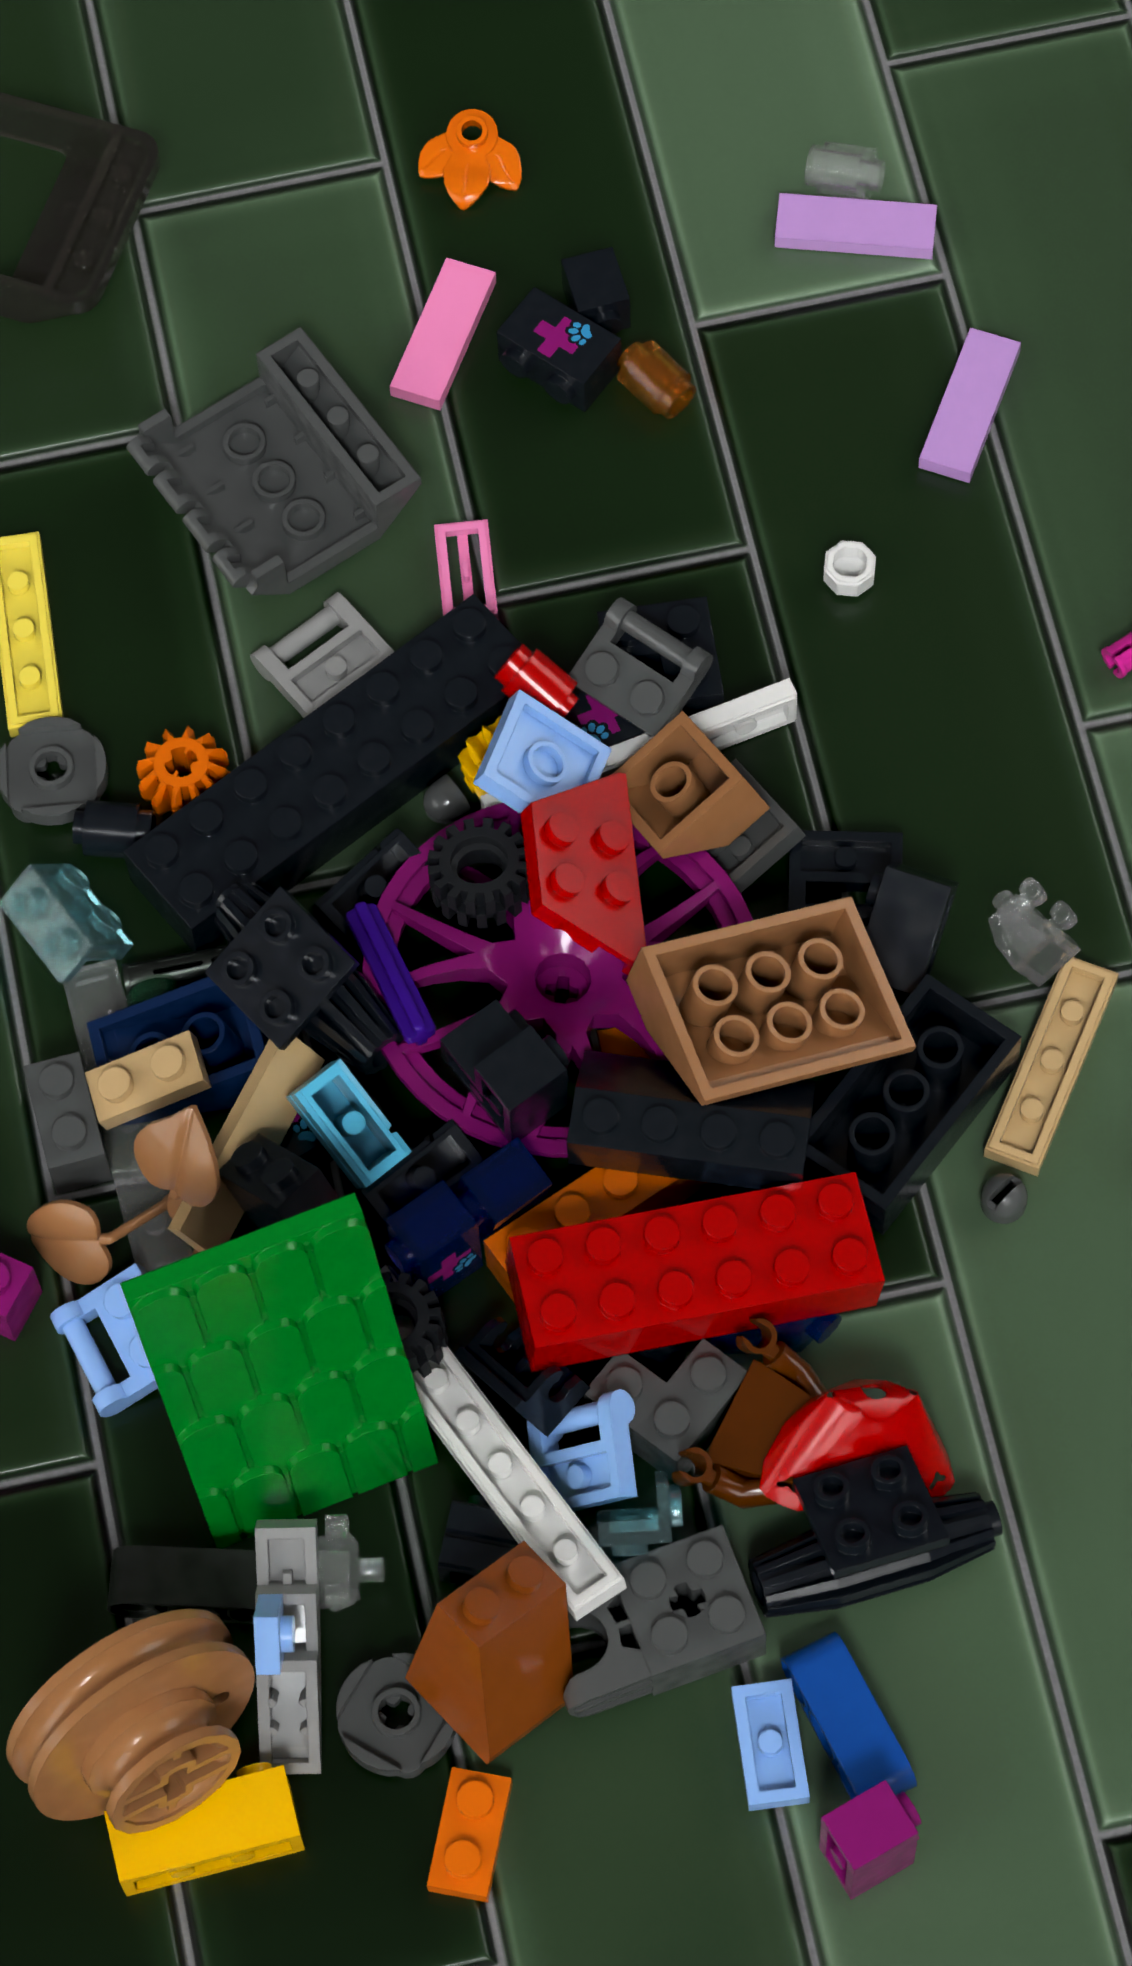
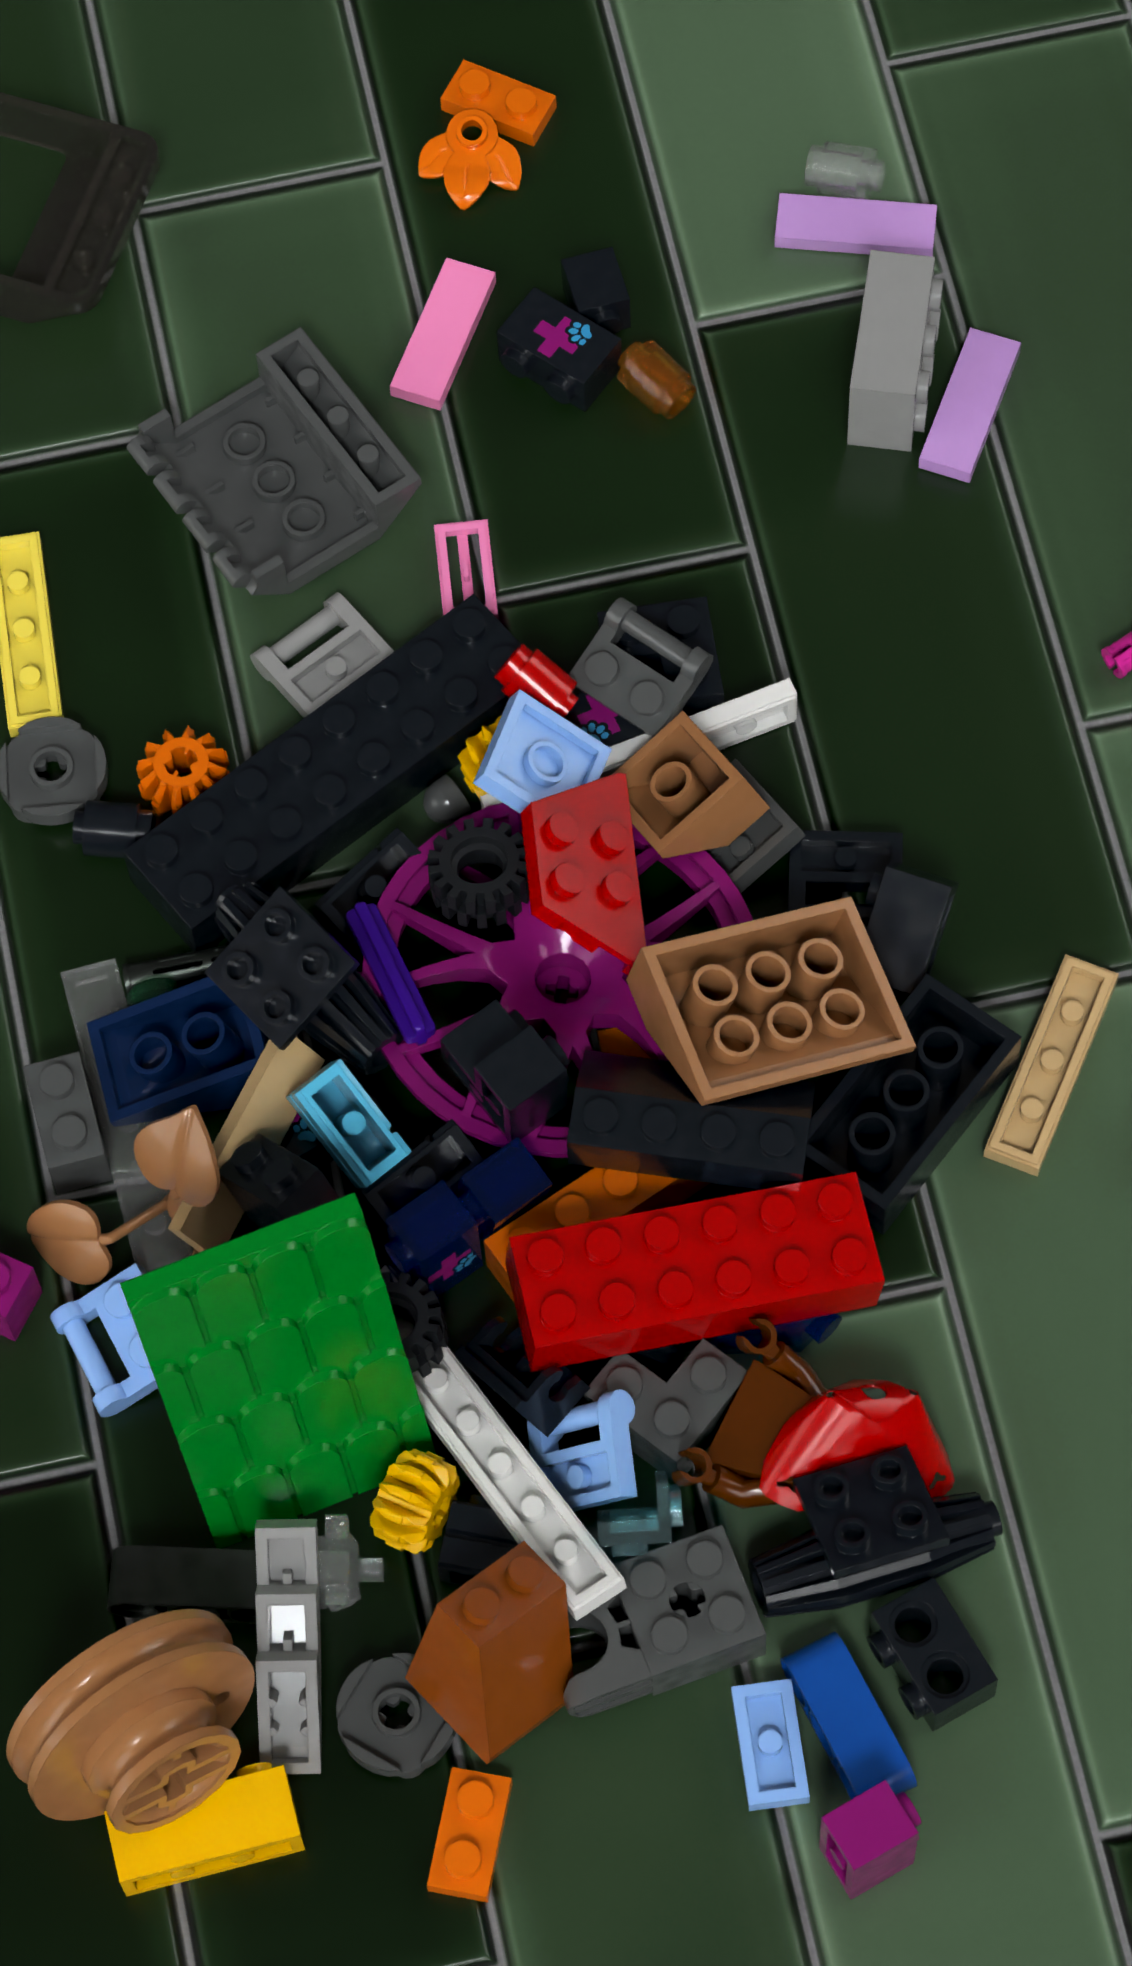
(64, 919): clear light blue bracket -> none
(147, 1080): tan plate -> none
(272, 1634): light blue plate -> none
(414, 1501): none -> yellow gear
(515, 106): none -> orange plate
(849, 568): white tile -> none
(894, 351): none -> light grey brick
(945, 1649): none -> black brick
(1012, 1205): dark grey hinge -> none
(1027, 937): clear piece -> none

